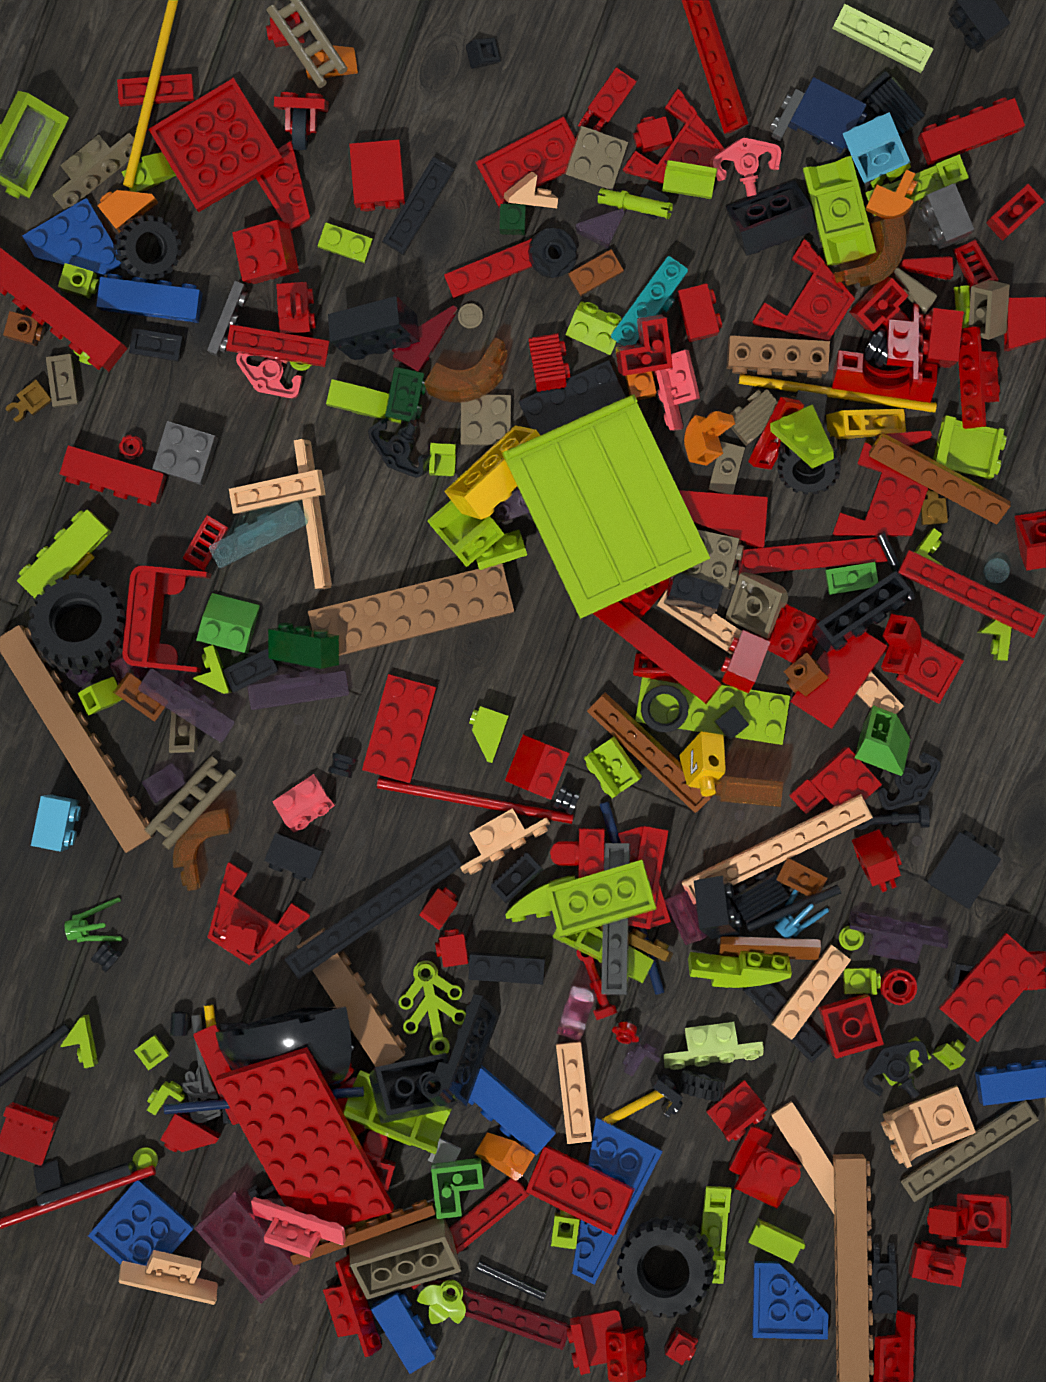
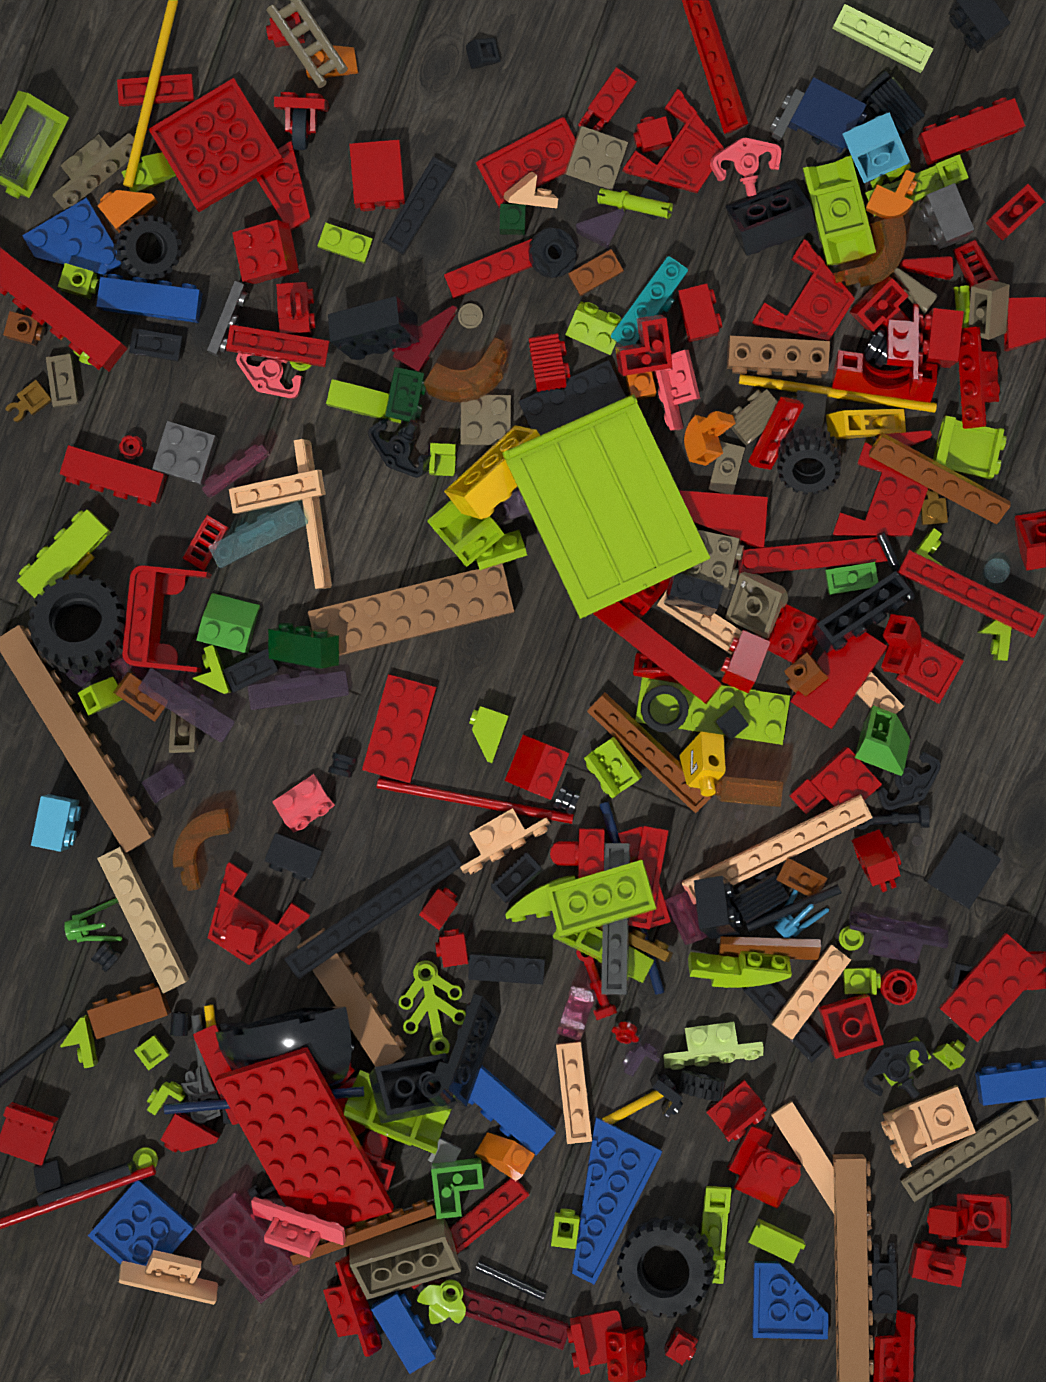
(128, 1010): none -> dark orange brick
(143, 919): none -> tan brick
(190, 787): dark tan bar -> none
(235, 470): none -> clear pink plate
(580, 1190): red plate -> none
(689, 179): lime panel -> none
(804, 436): lime wing -> none

